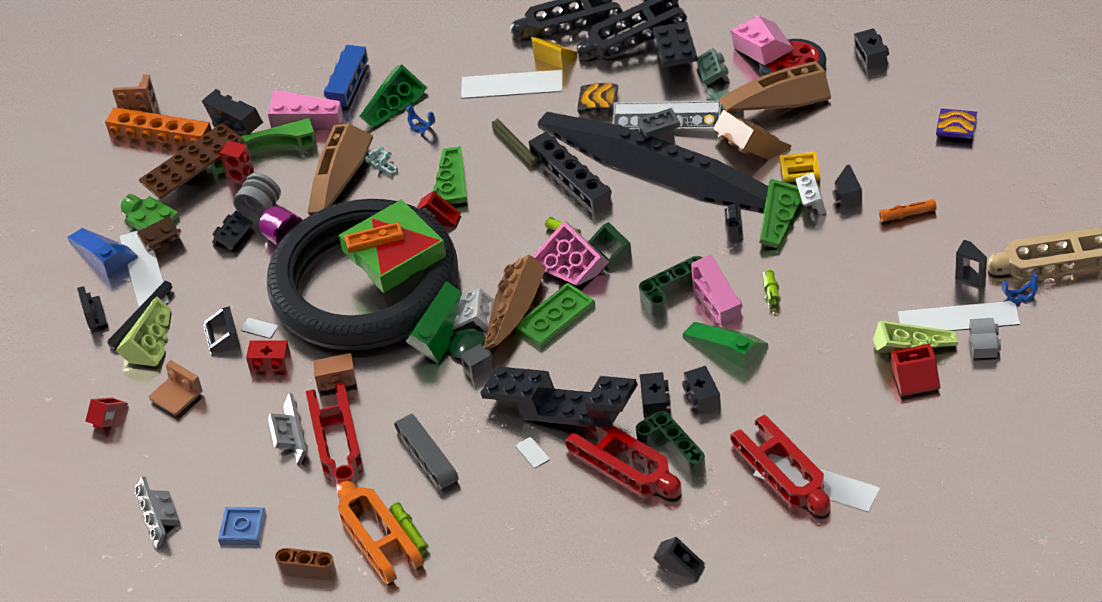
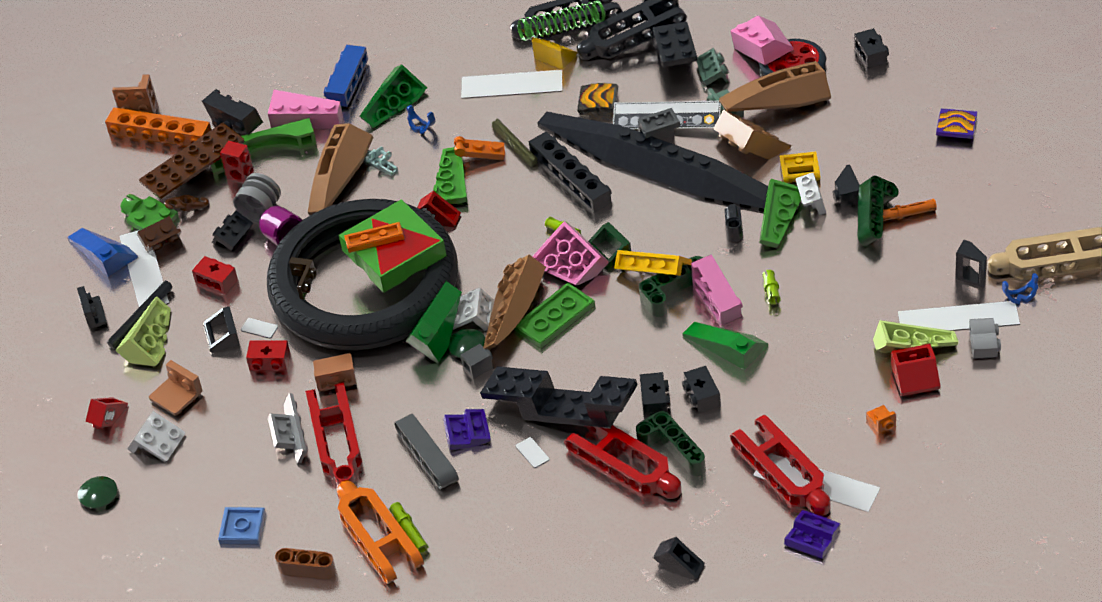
(98, 492): none -> dark green dish
(157, 437): none -> white bracket
(157, 509): light grey bracket -> none
(186, 203): none -> reddish brown piece
(215, 275): none -> red brick
(305, 269): none -> dark brown bracket
(466, 429): none -> dark purple slope
(479, 148): none -> orange plate
(528, 28): none -> bright green piece
(650, 262): none -> yellow fence
(812, 534): none -> dark purple slope
(872, 196): none -> dark green beam
(881, 419): none -> orange bracket

